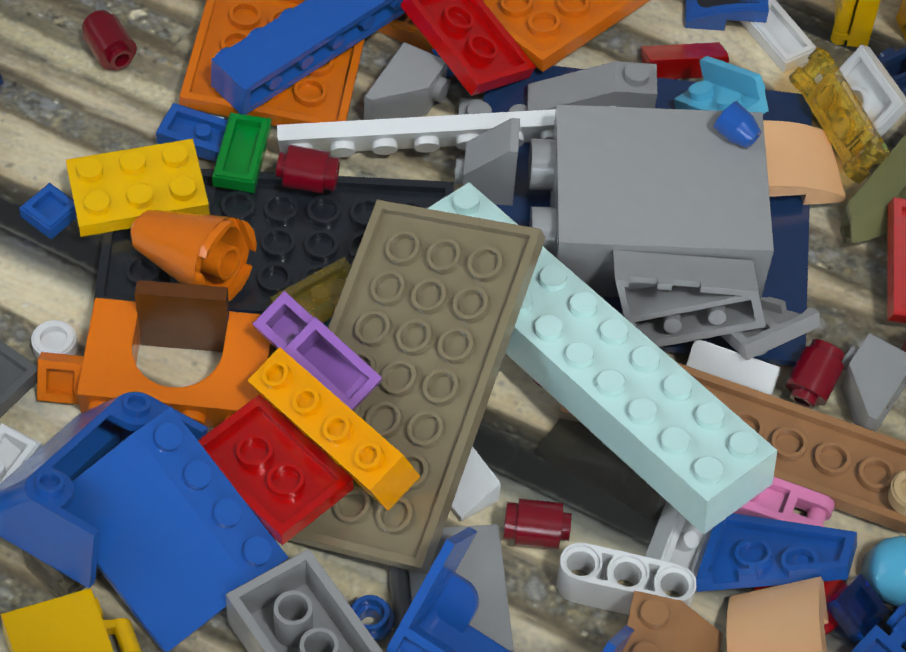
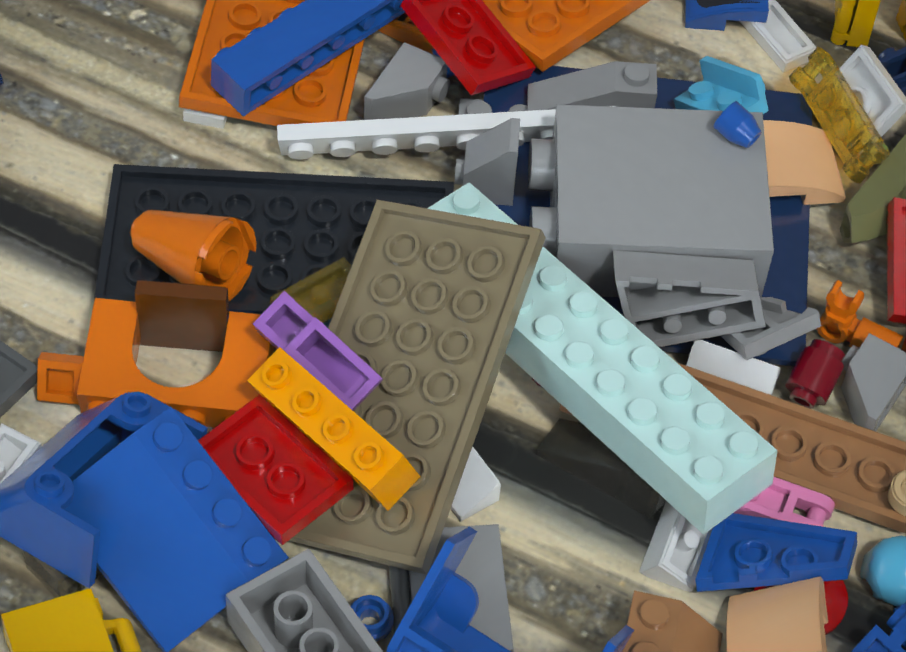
(49, 211): blue tile -> none
(54, 337): white tile -> none
(108, 40): dark red brick -> none
(122, 184): yellow plate -> none
(188, 123): blue plate -> none
(242, 152): green tile -> none
(308, 169): dark red brick -> none
(537, 523): dark red brick -> none
(608, 566): white beam -> none
(681, 60): red slope -> none
(841, 322): none -> orange bar
(856, 607): clear blue plate -> none

